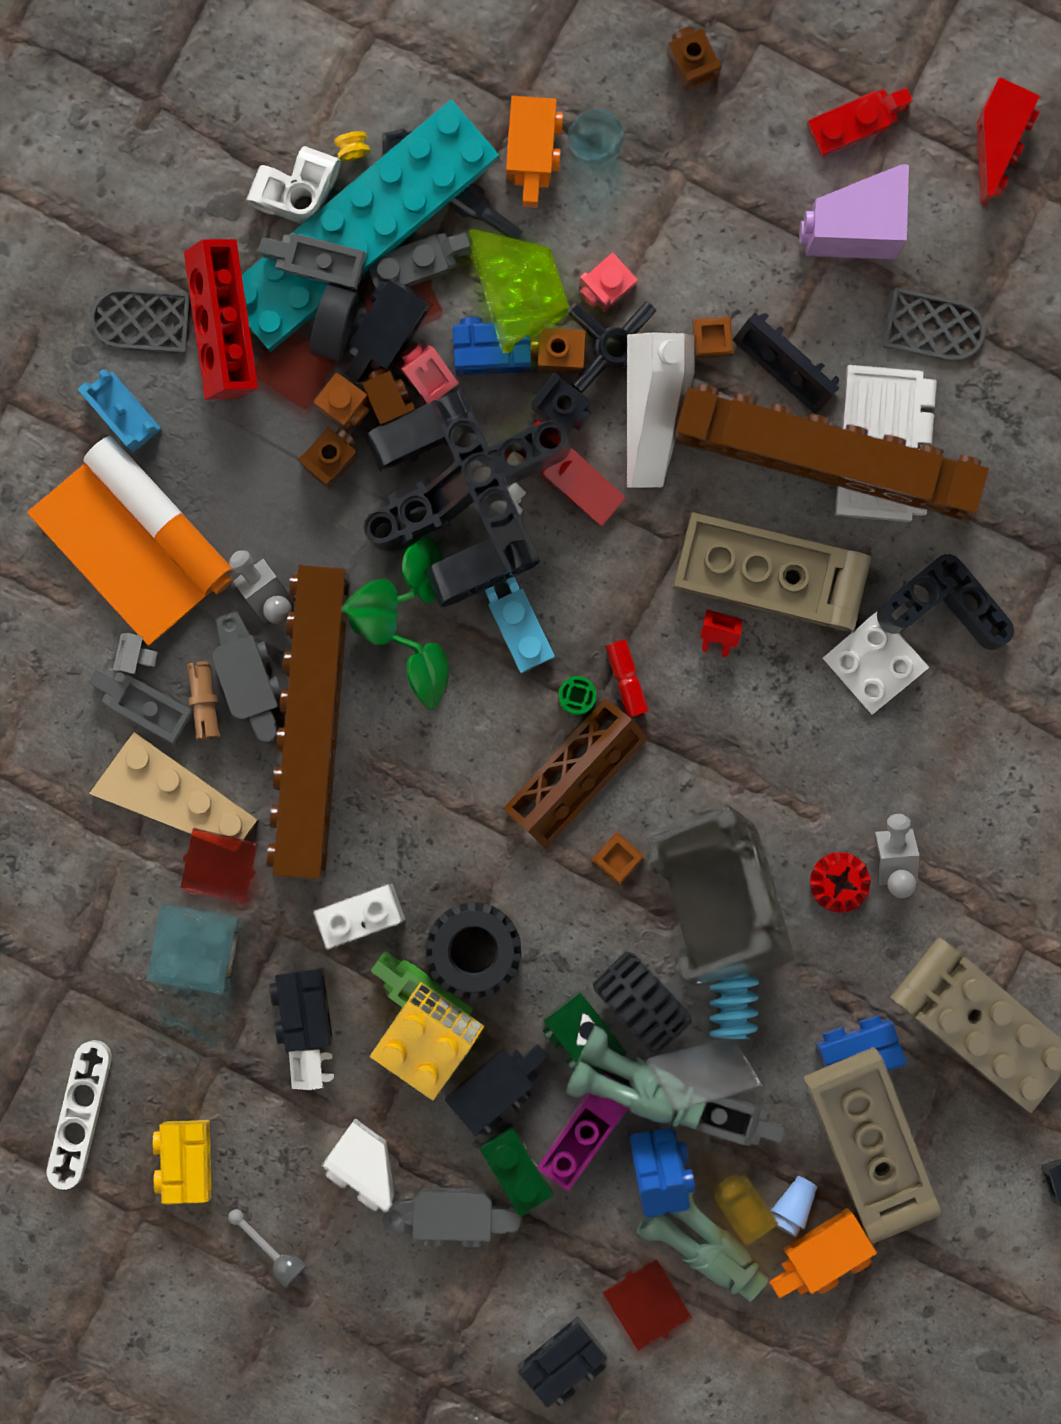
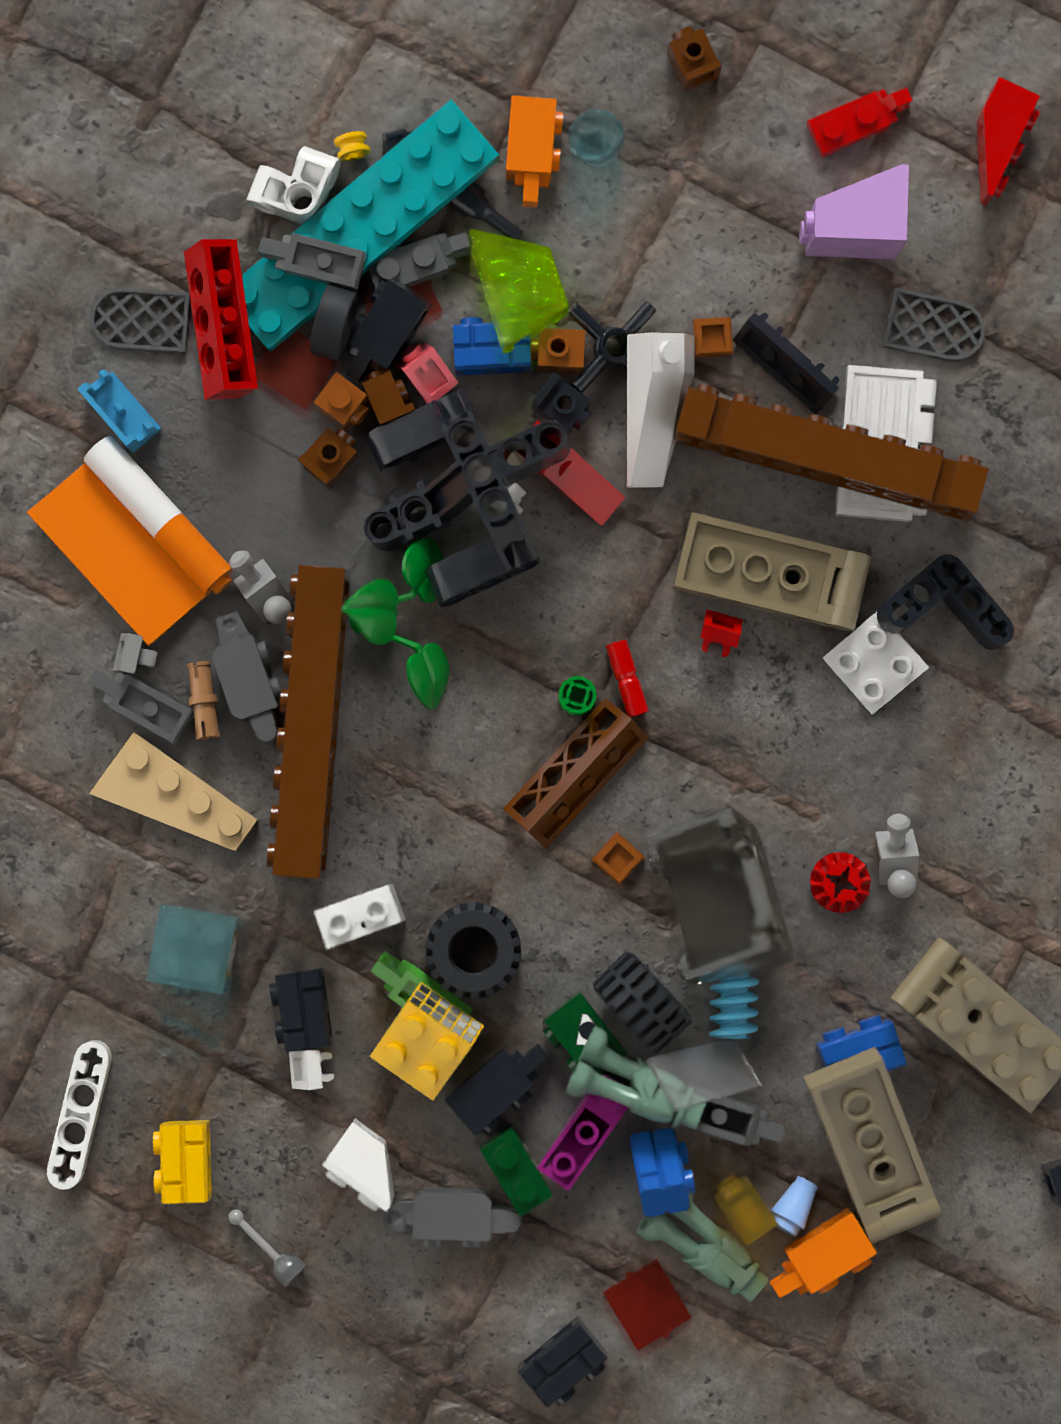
(219, 865): clear red piece -> none
(519, 627): medium azure hinge -> none
(606, 283): coral bracket -> none

